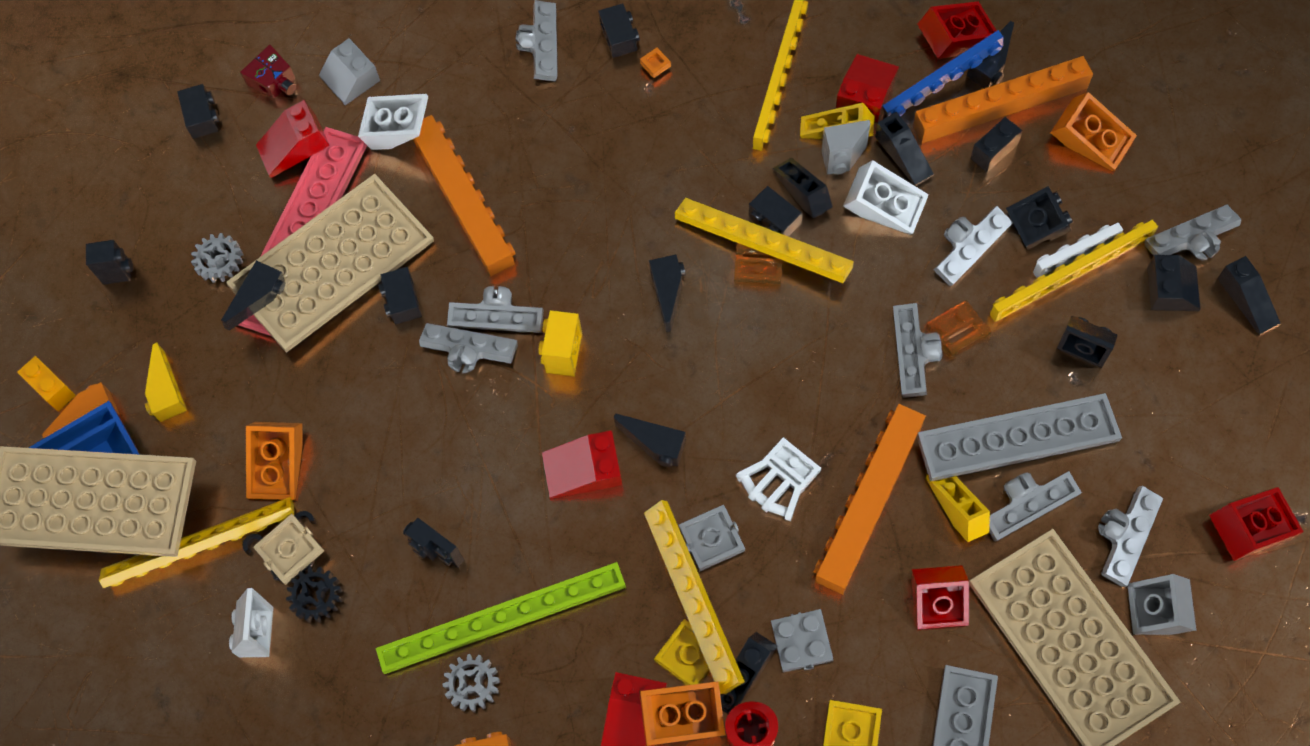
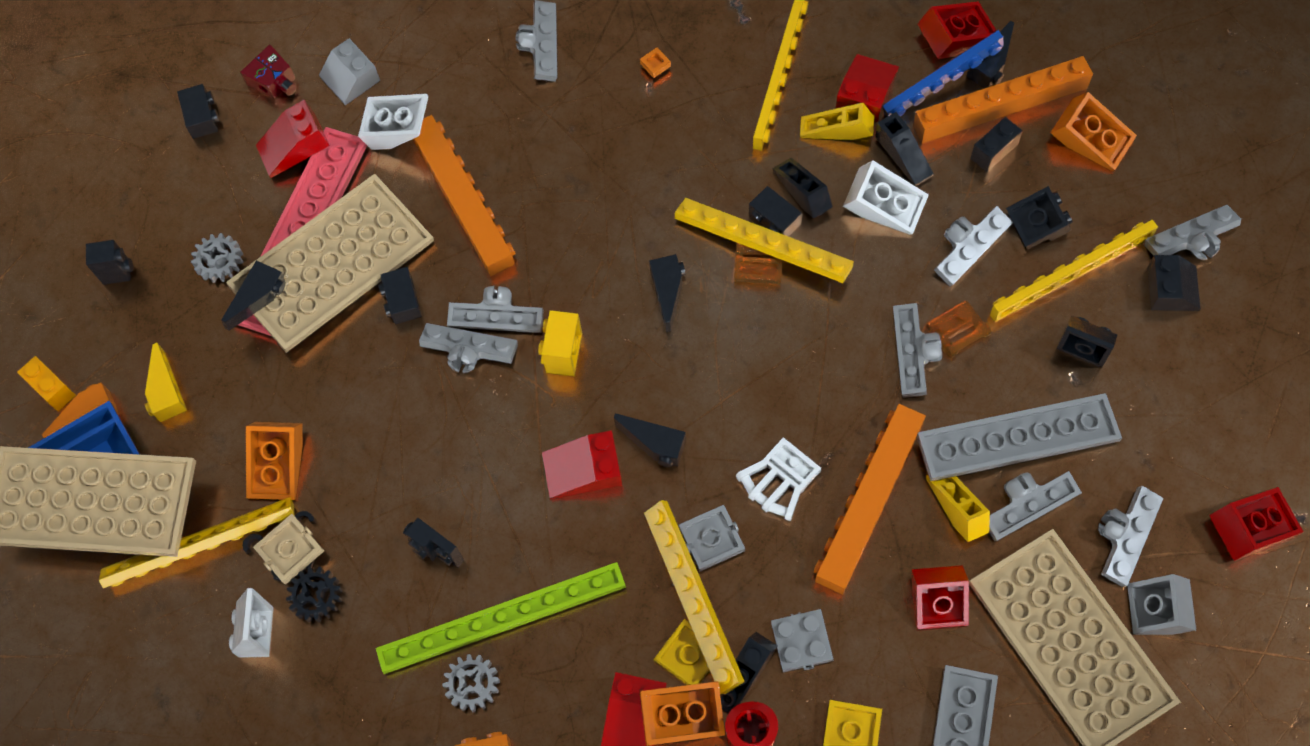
(618, 30): black brick -> none
(844, 145): light grey slope -> none
(1066, 254): white plate -> none
(1249, 294): black slope -> none

